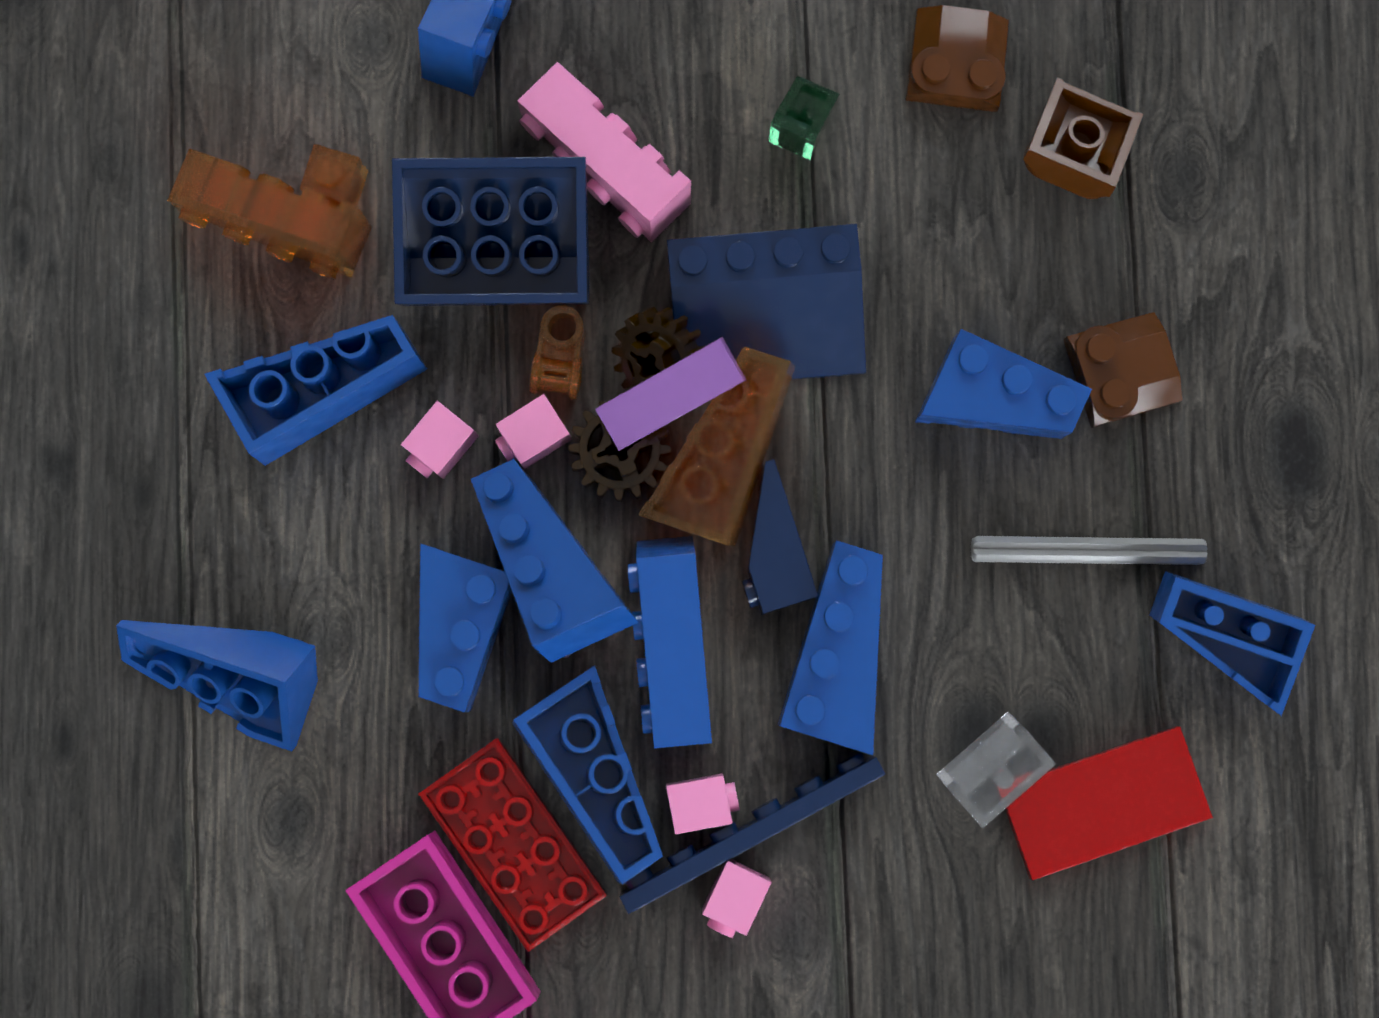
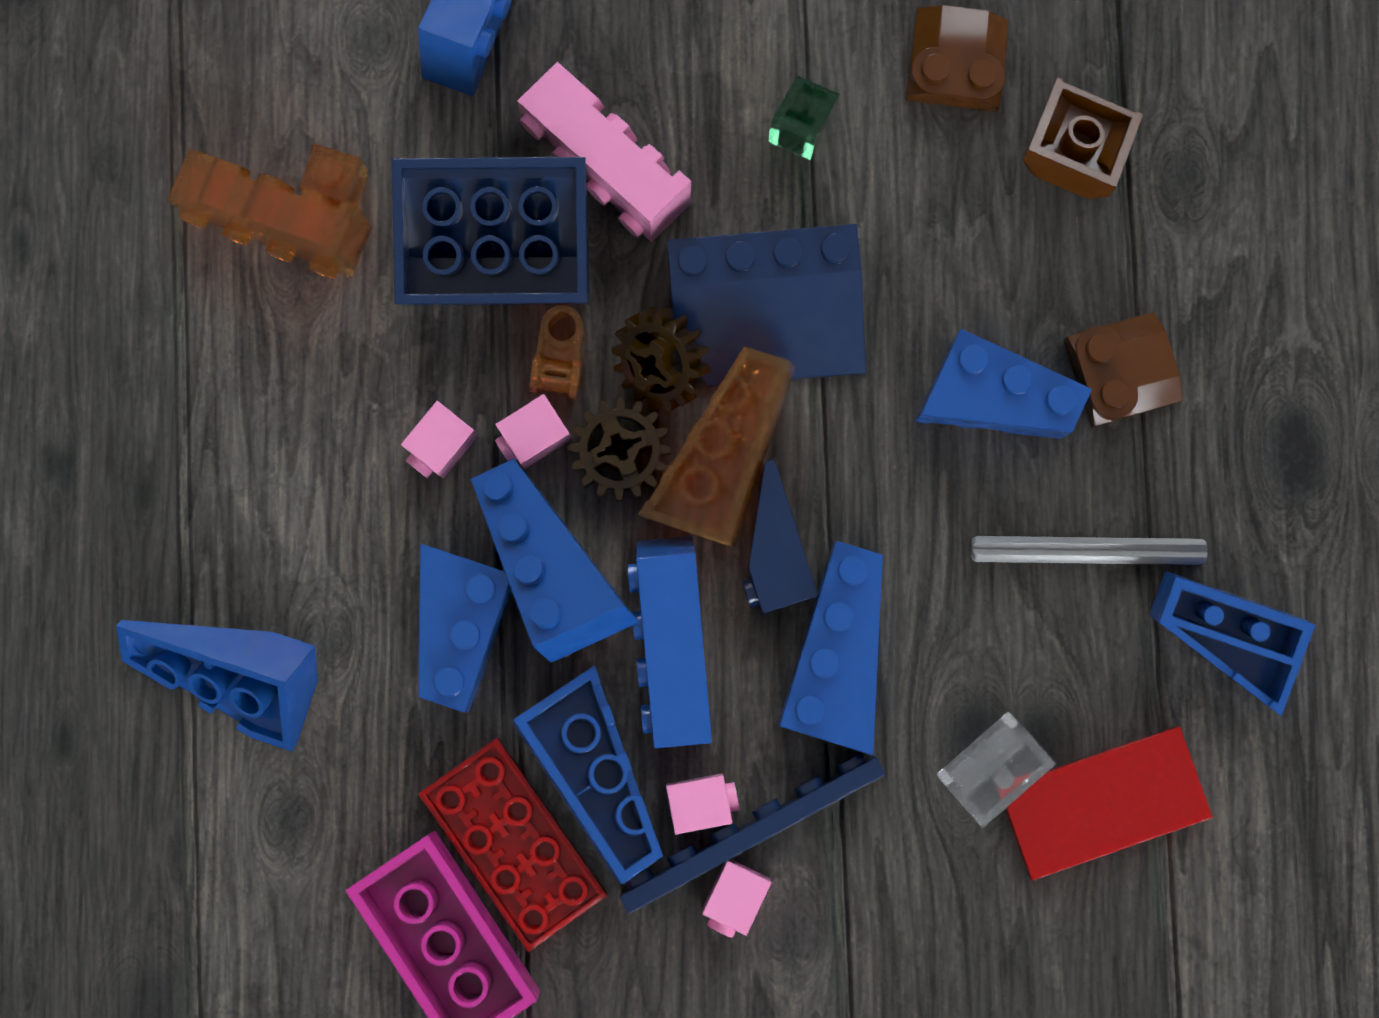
(314, 385): blue wedge -> none
(670, 394): medium lavender tile -> none

